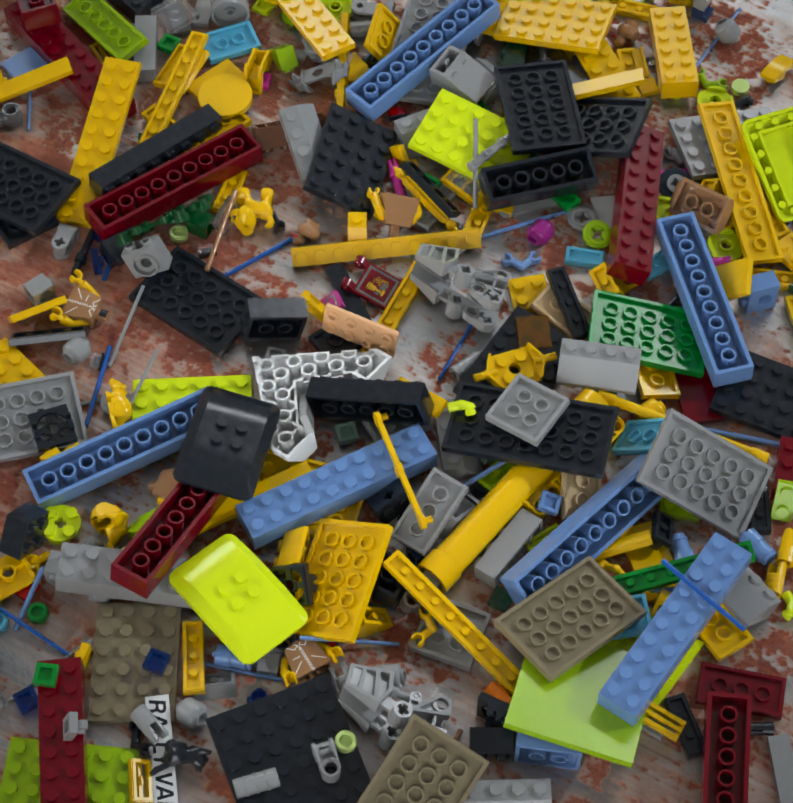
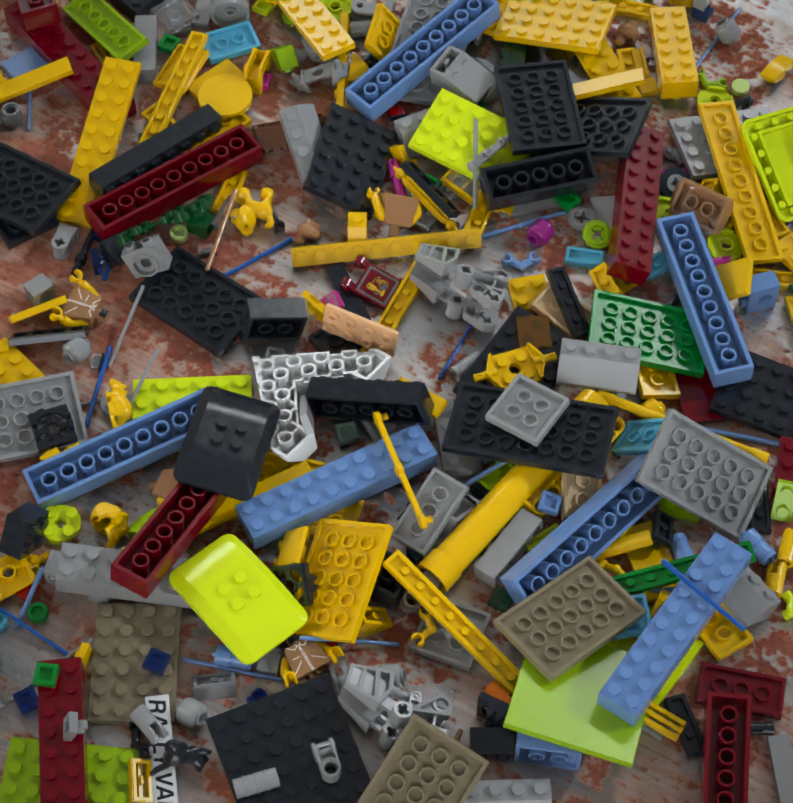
(193, 657): yellow tile -> none
(345, 741): yellowish green tile -> none
(389, 502): black brick -> none
(469, 407): neon yellow arm -> none

